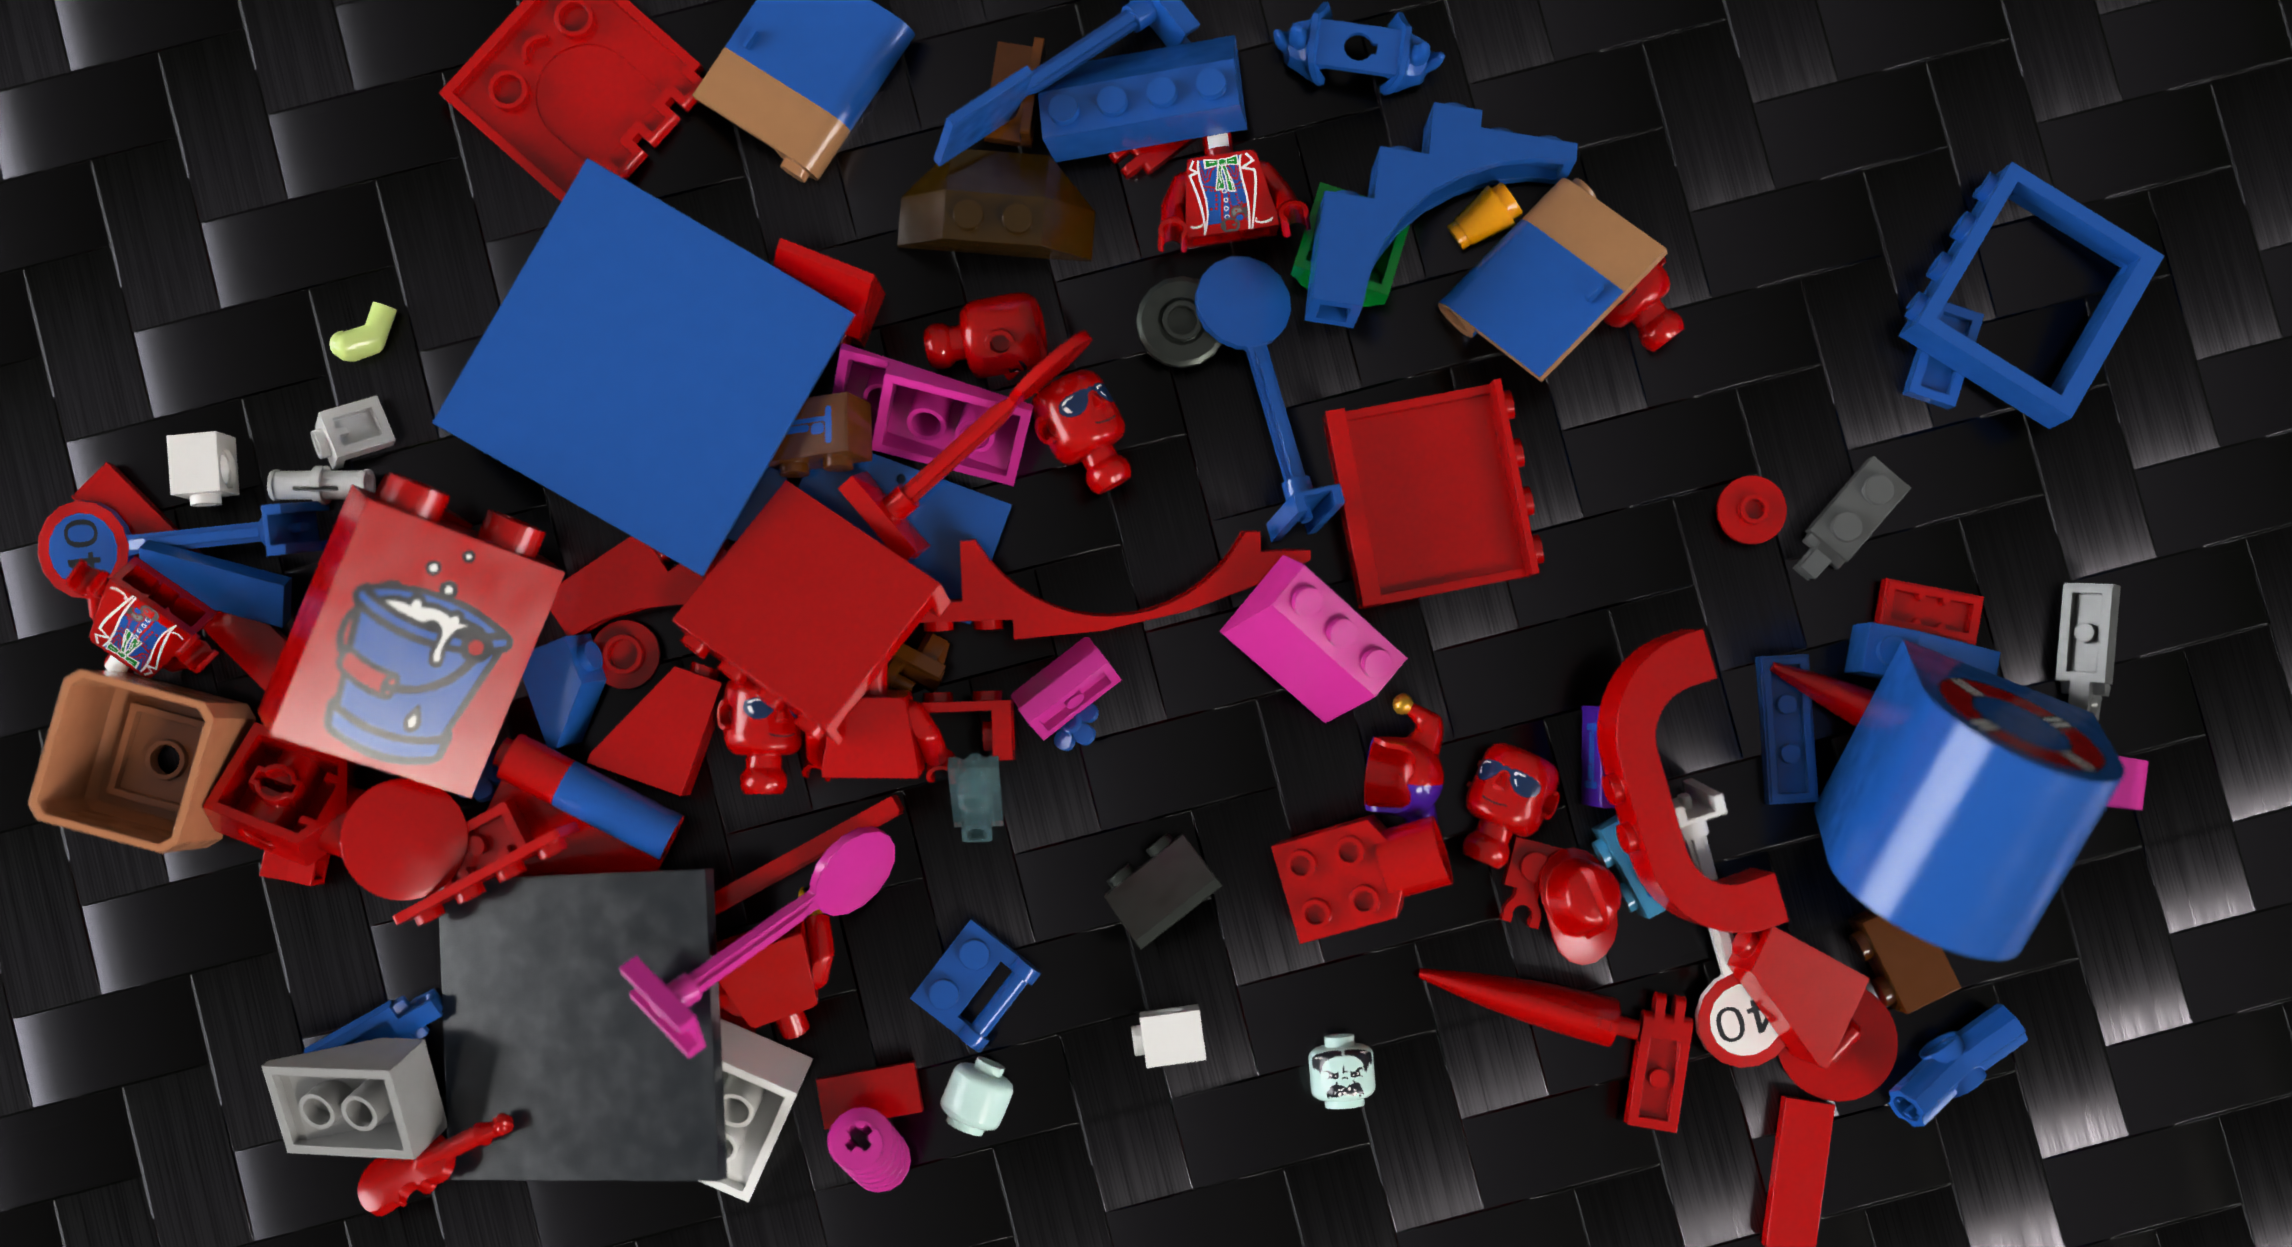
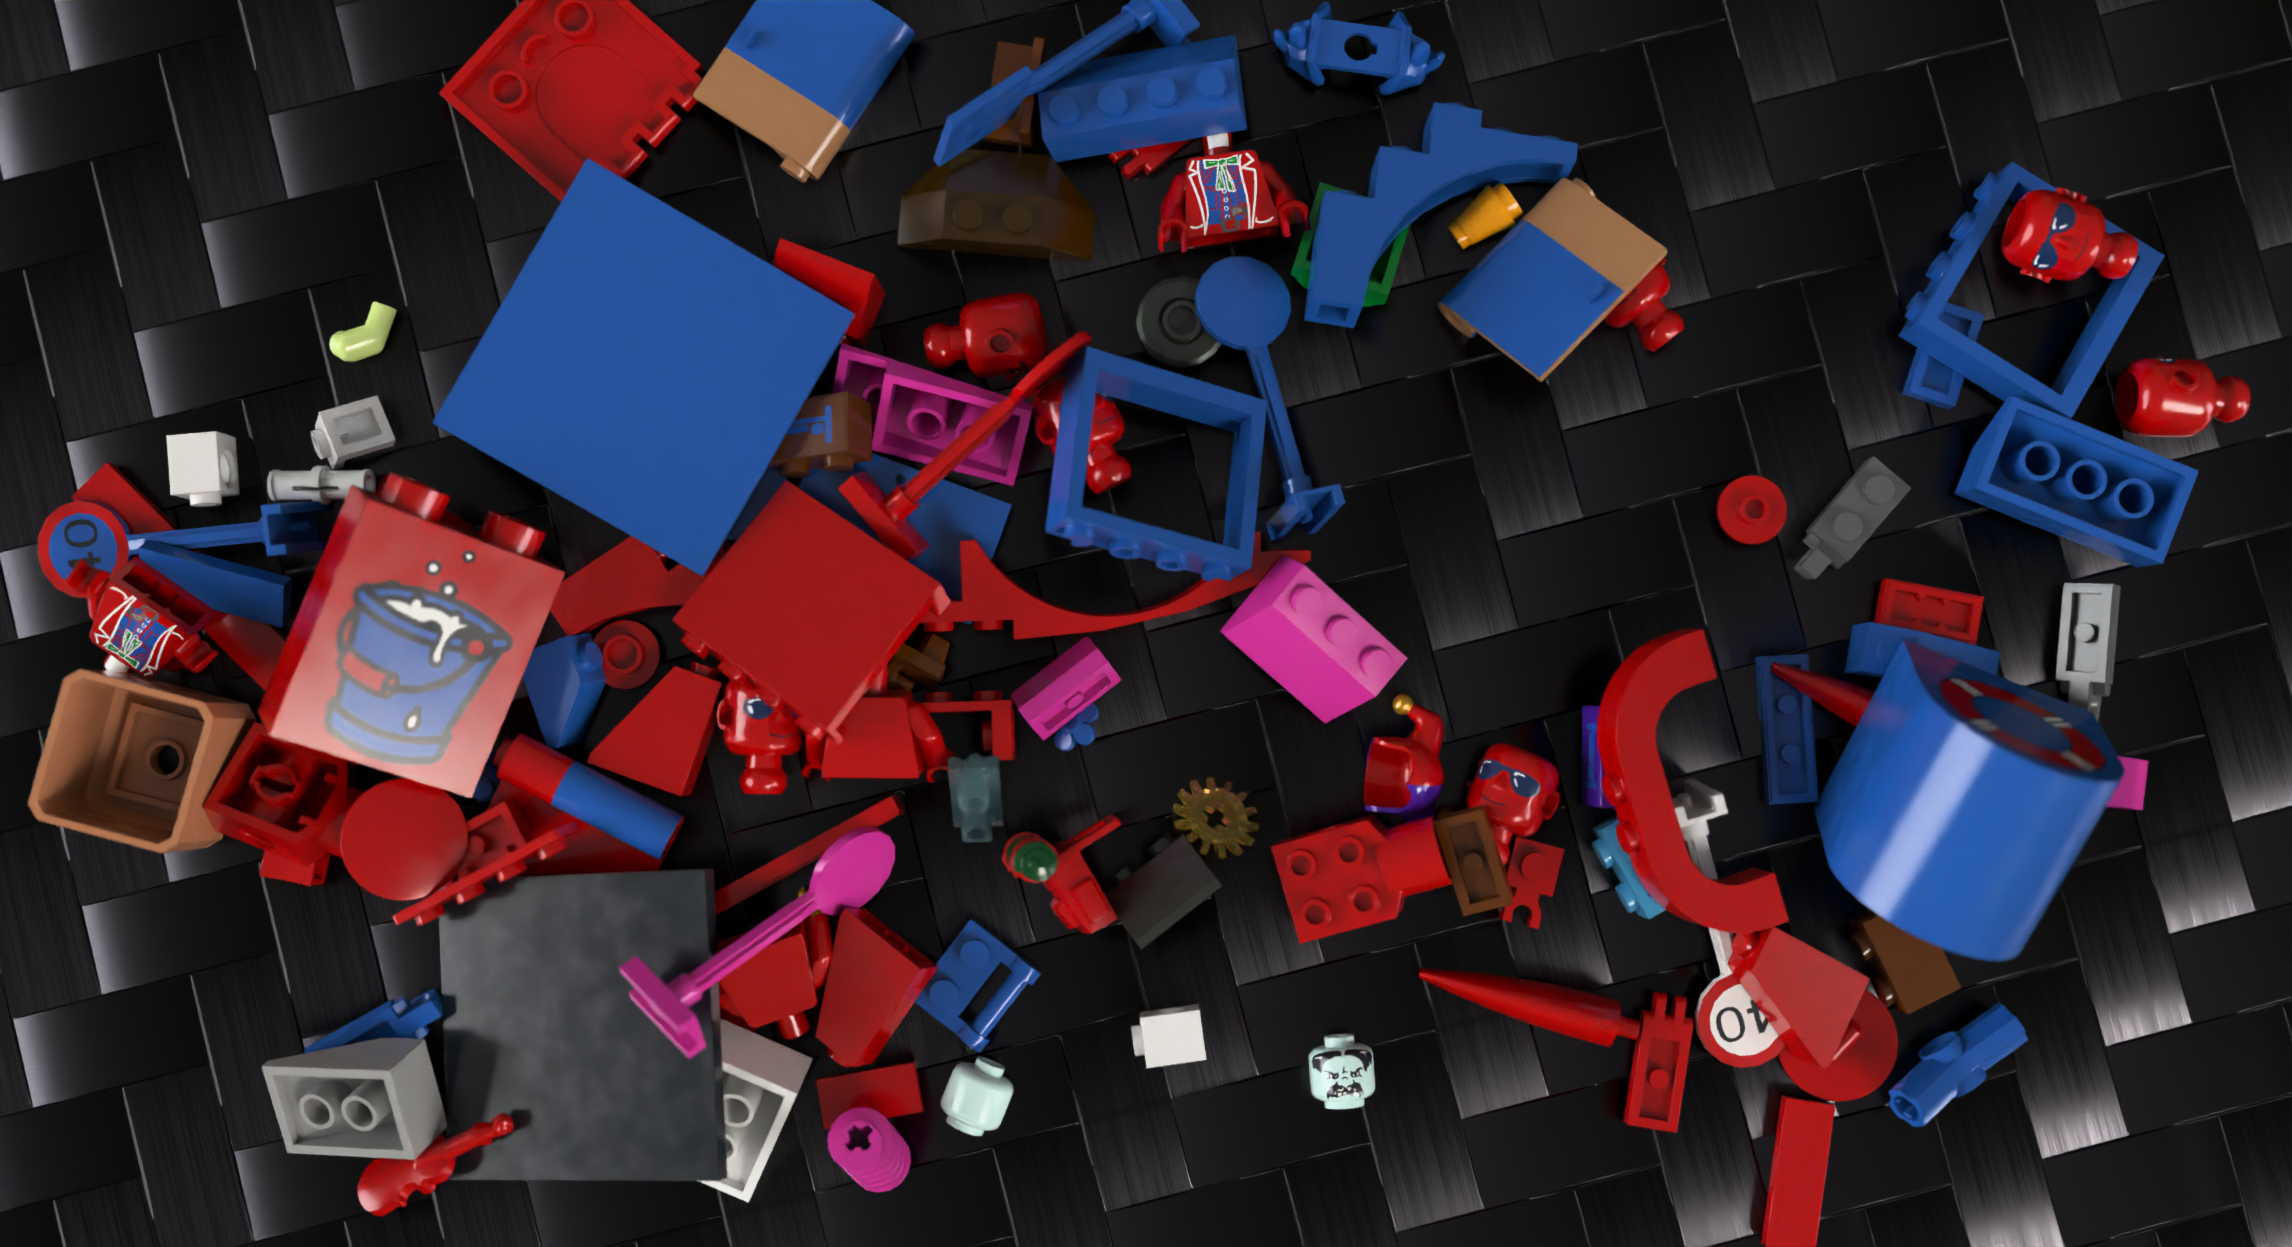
(868, 987): none -> red slope
(1064, 873): none -> red piece
(1178, 395): none -> blue window
(1234, 817): none -> clear yellow gear
(1432, 494): red panel -> none
(1473, 859): none -> reddish brown panel
(1580, 904): red piece -> none
(2063, 237): none -> red piece
(2078, 483): none -> blue slope
(2176, 397): none -> red piece

